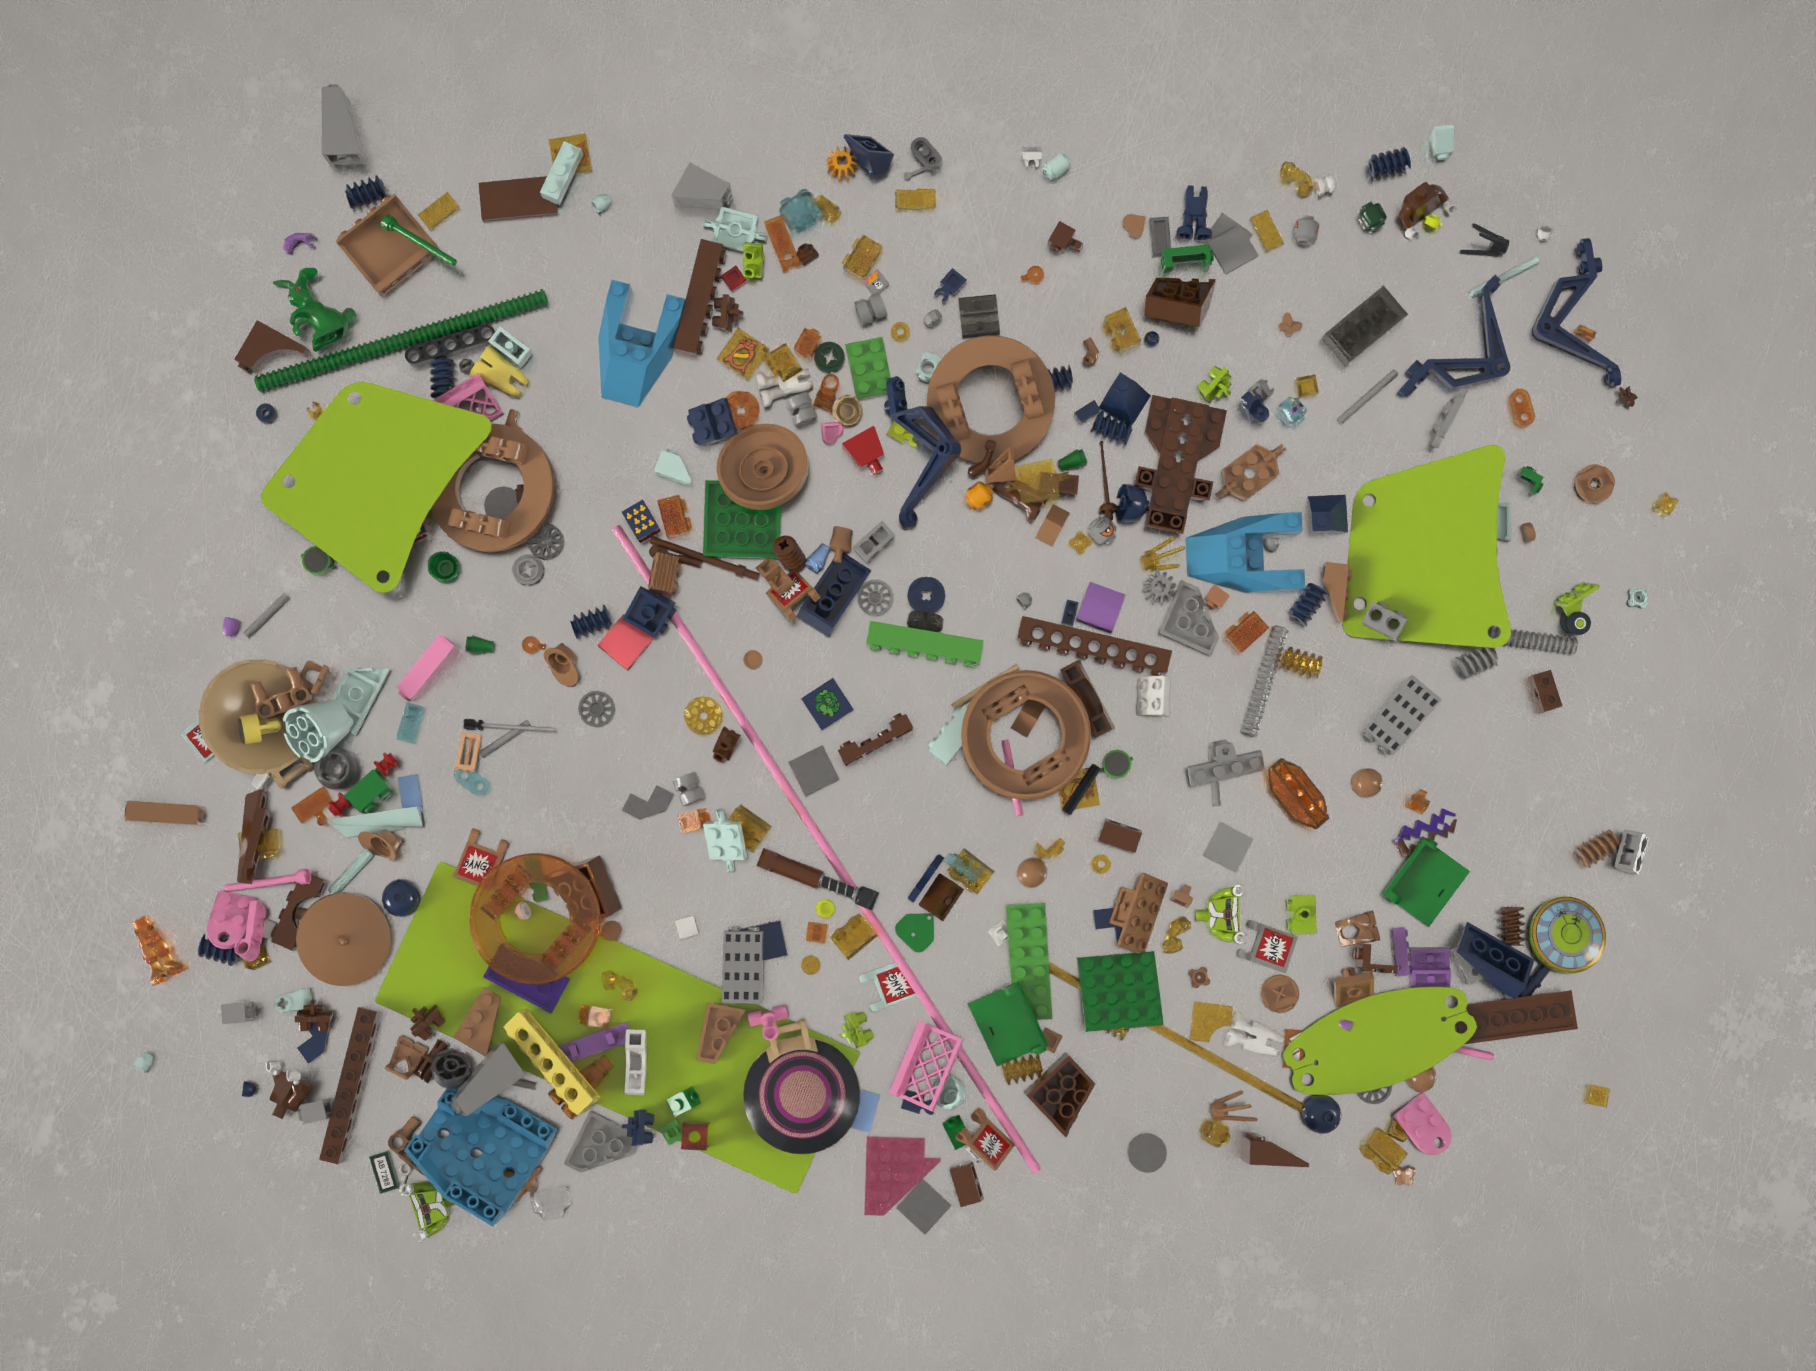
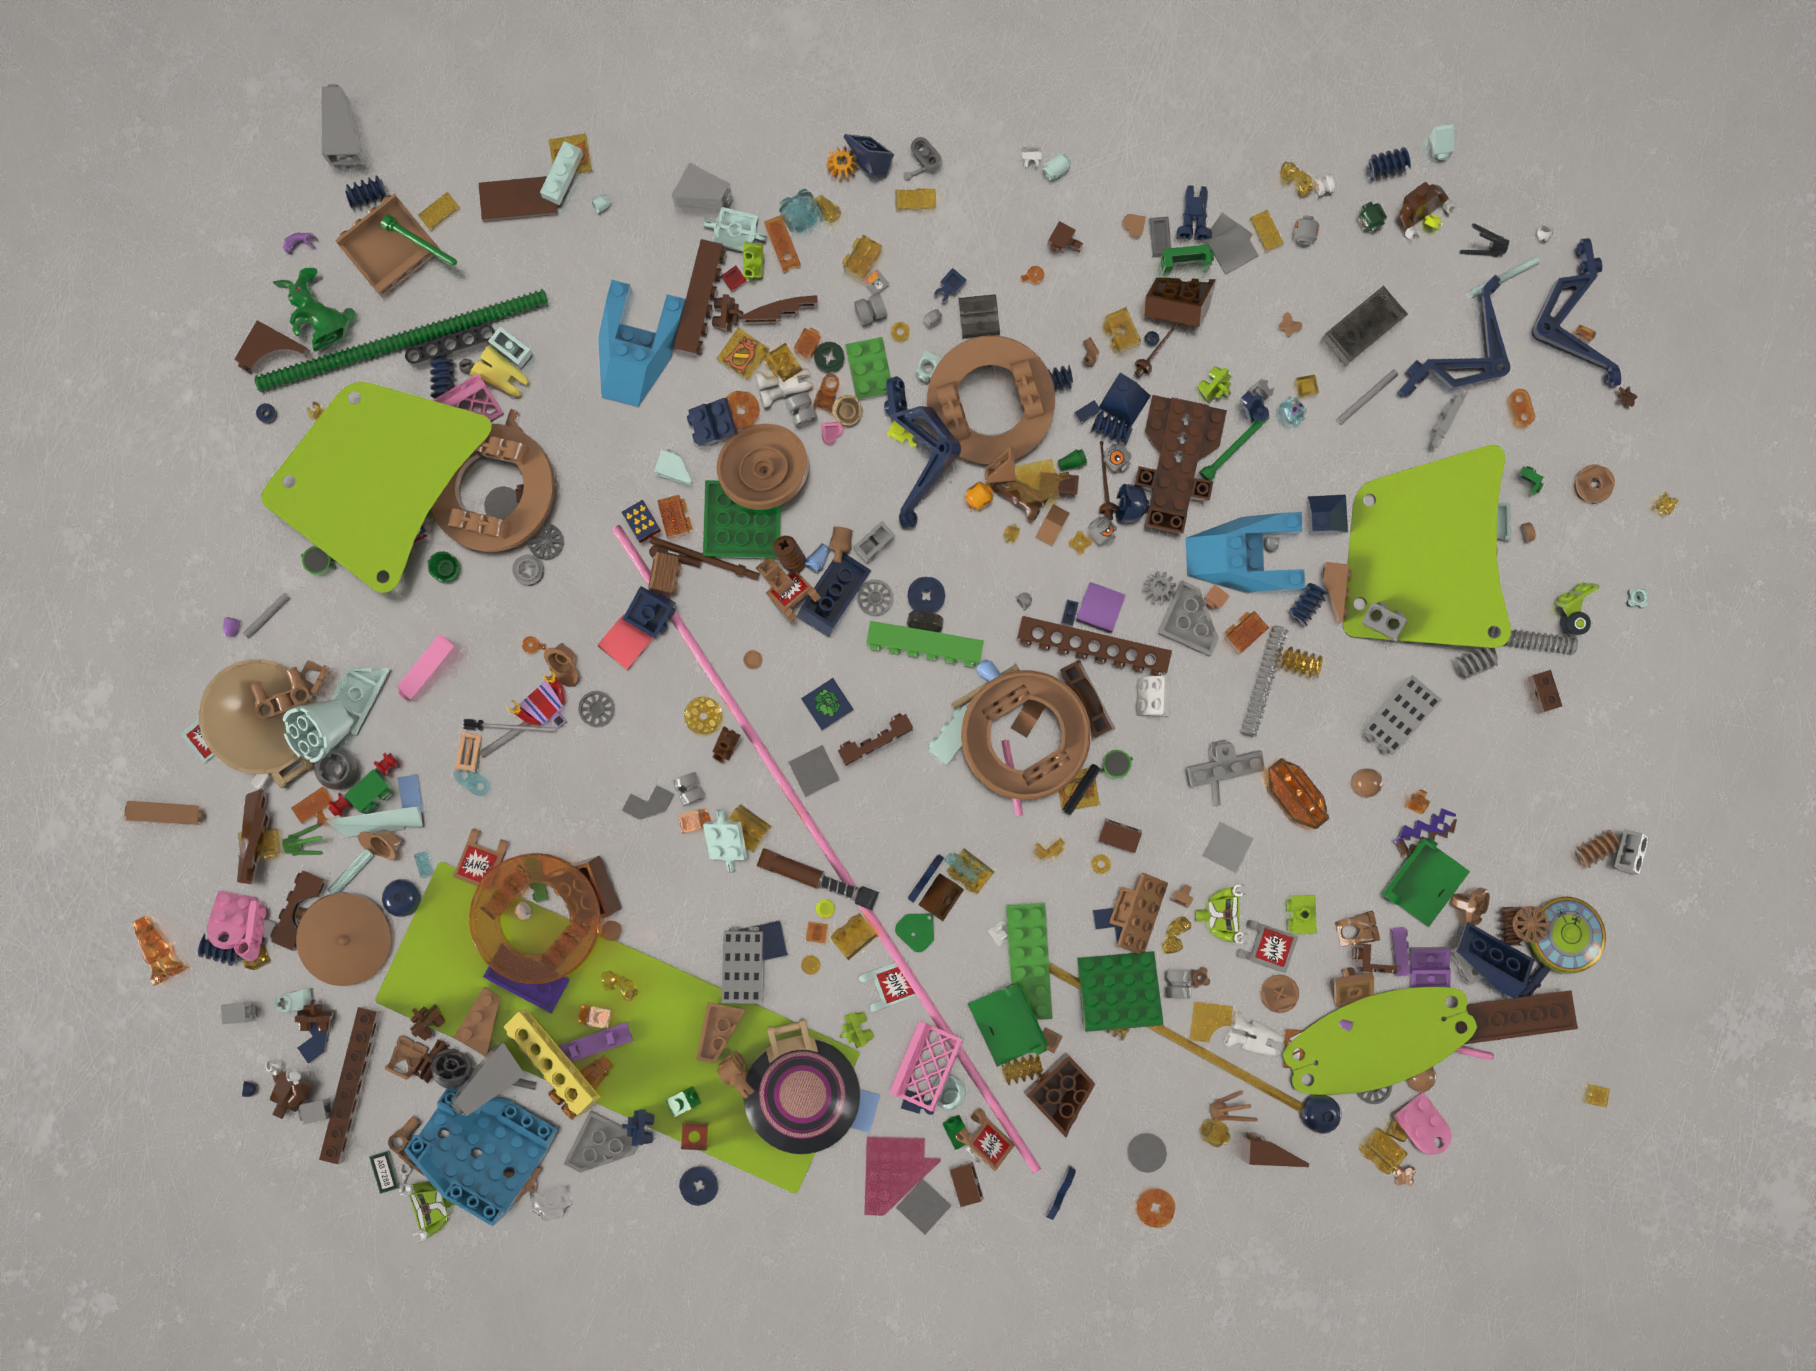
(144, 1061): light aqua hose -> none
(252, 728): light yellow piece -> none
(293, 843): none -> bright green plant
(303, 877): bright pink piece -> none
(410, 723): clear light blue plate -> none
(423, 864): none -> clear light blue piece
(478, 645): green cone -> none
(543, 703): none -> torso
(591, 621): dark blue piece -> none
(635, 1062): white arch -> none
(672, 1131): bright green tile -> none
(686, 927): white tile -> none
(709, 1181): none -> dark blue plate
(733, 1073): none -> medium nougat piece
(768, 1019): bright pink bar -> none
(771, 312): none -> reddish brown slope
(806, 253): reddish brown plate -> none
(865, 450): red torso -> none
(976, 469): reddish brown piece -> none
(988, 670): none -> light blue cone
(1011, 533): none -> clear yellow plate
(1032, 872): medium nougat hair -> none
(1059, 1196): none -> dark blue tile
(1117, 457): none -> light grey head
(1144, 365): none -> reddish brown sword
(1151, 560): clear yellow plant -> none
(1166, 1210): none -> clear orange plate
(1178, 984): none -> light grey wheel
(1209, 472): none -> green piece
(1261, 461): medium nougat plate -> none
(1474, 904): none -> medium nougat tile
(1530, 924): none -> medium nougat wheel

